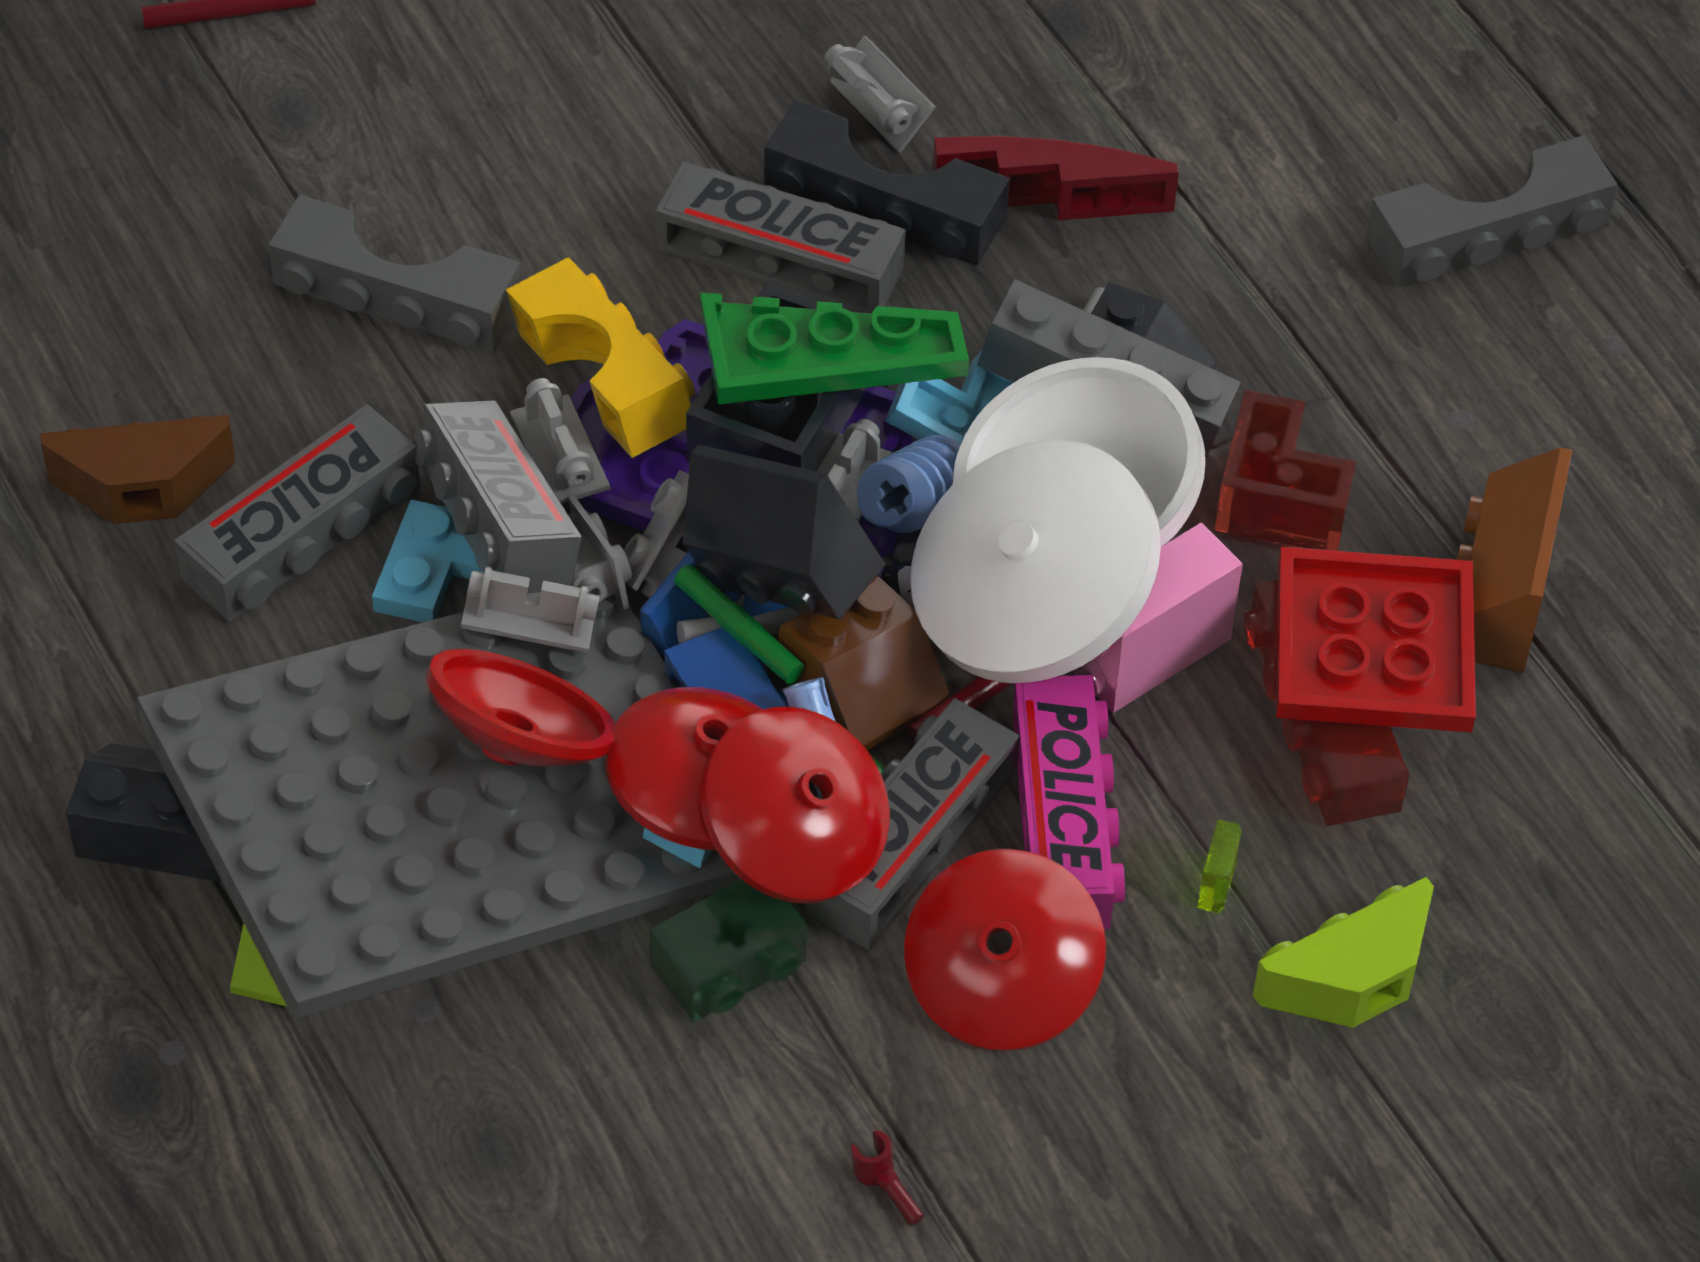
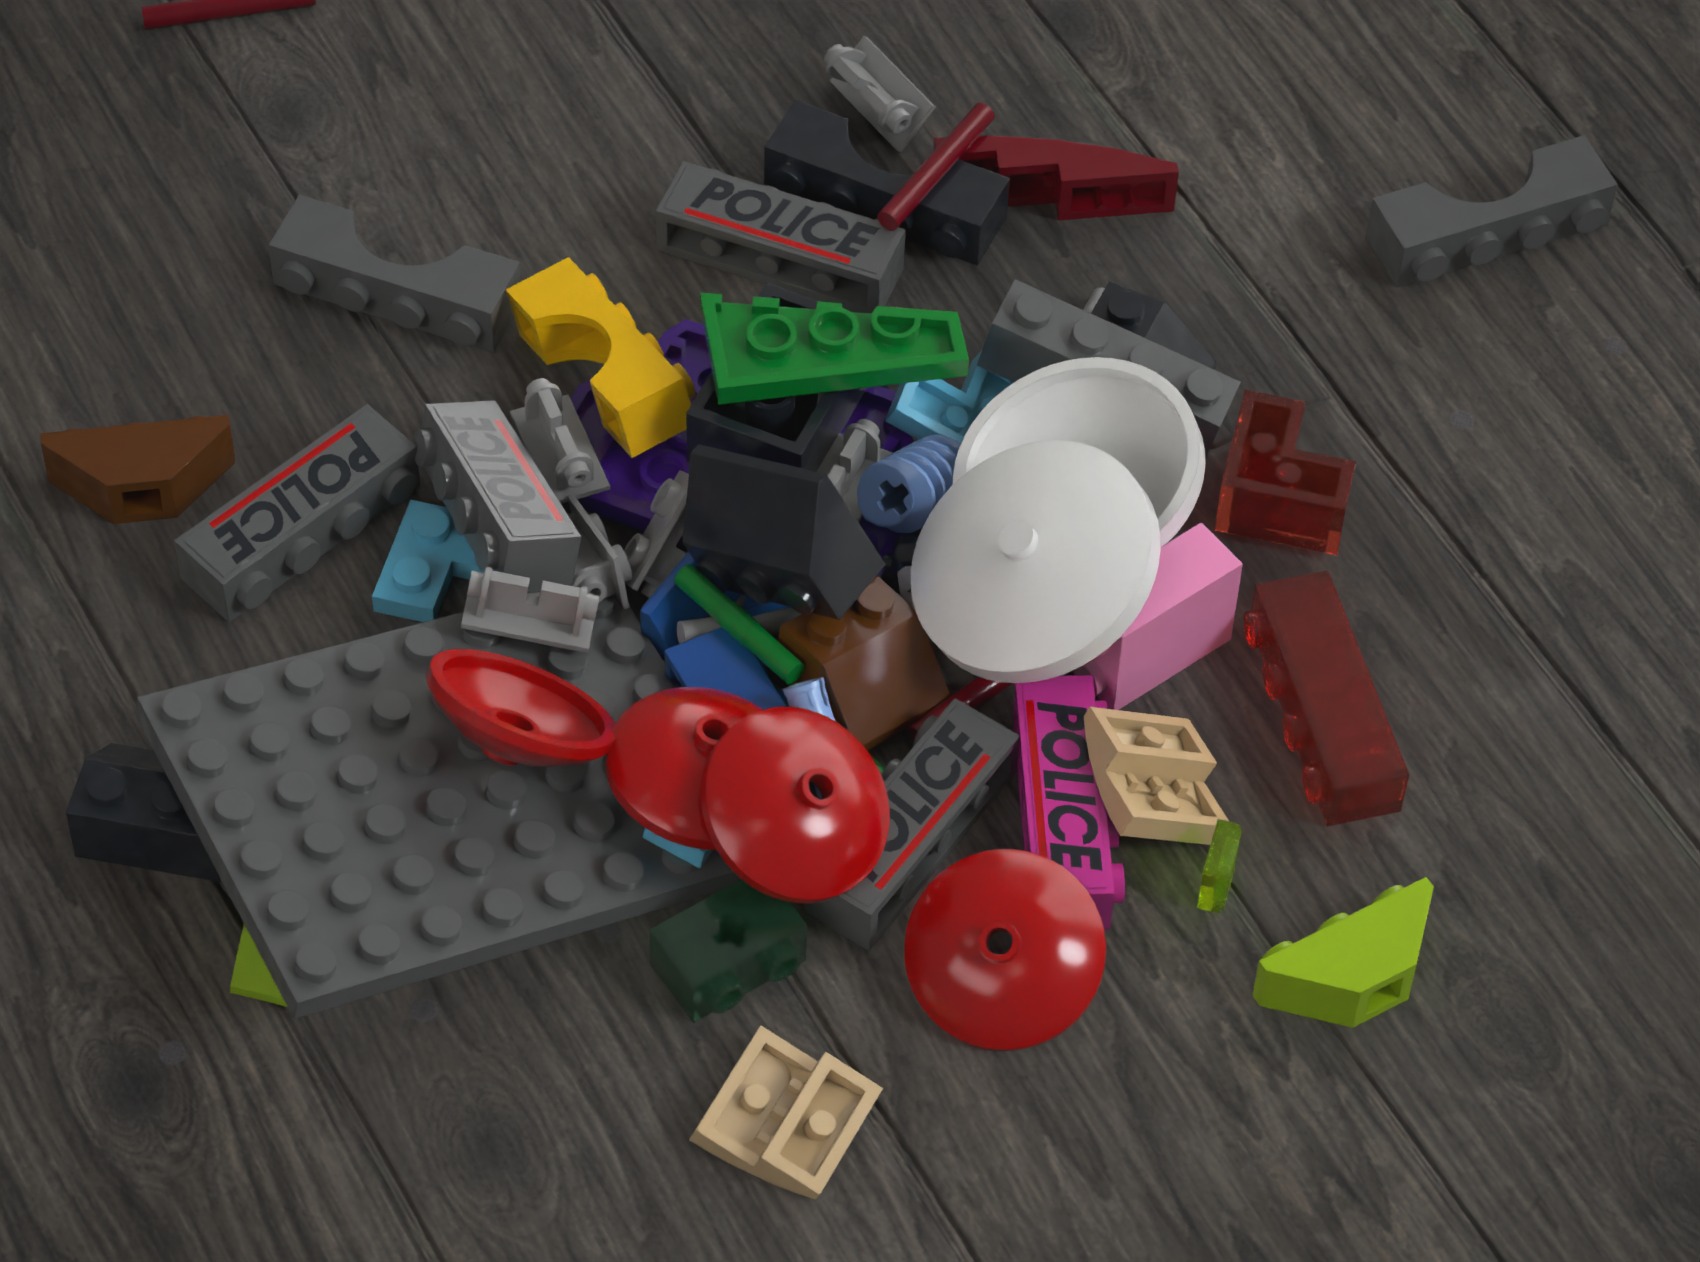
(786, 1114): none -> tan slope
(880, 1172): dark red hand -> none
(935, 166): none -> dark red bar
(1152, 775): none -> tan slope
(1375, 639): red plate -> none
(1513, 554): dark orange slope -> none

